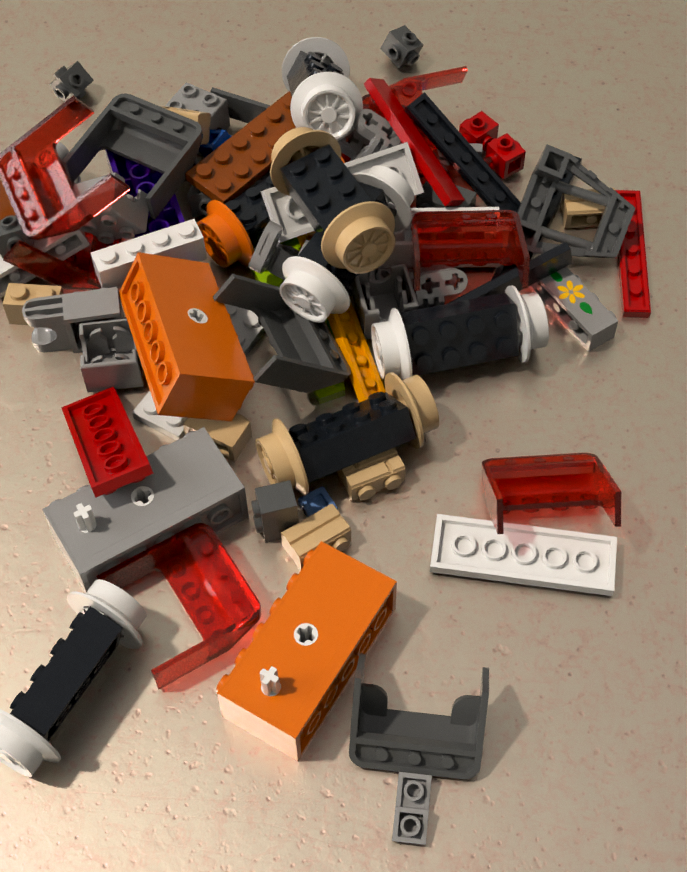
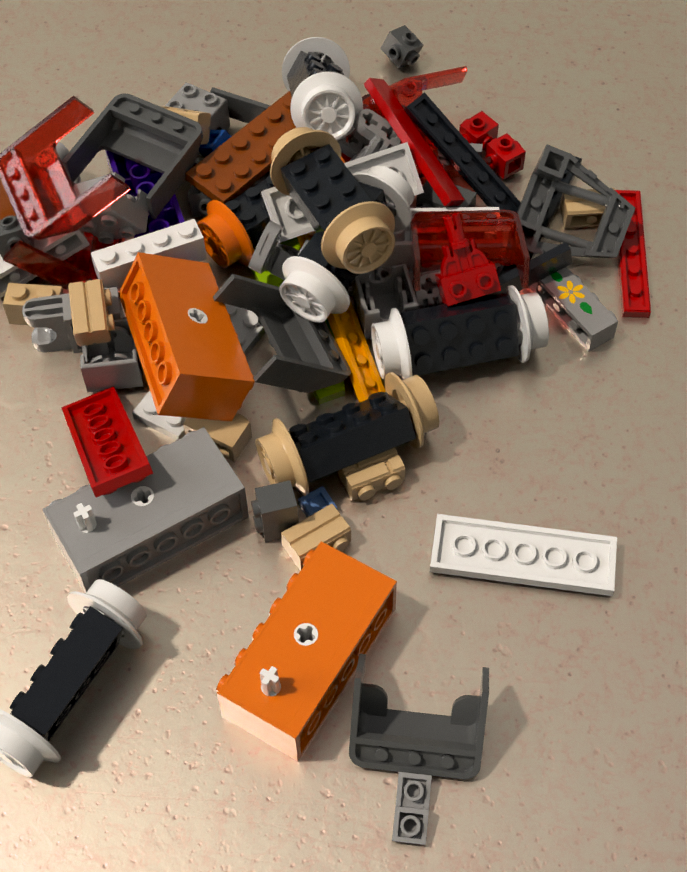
(71, 82): dark grey brick -> none
(90, 312): none -> tan brick
(206, 587): clear red windscreen -> none
(465, 271): none -> red brick
(548, 482): clear red windscreen -> none

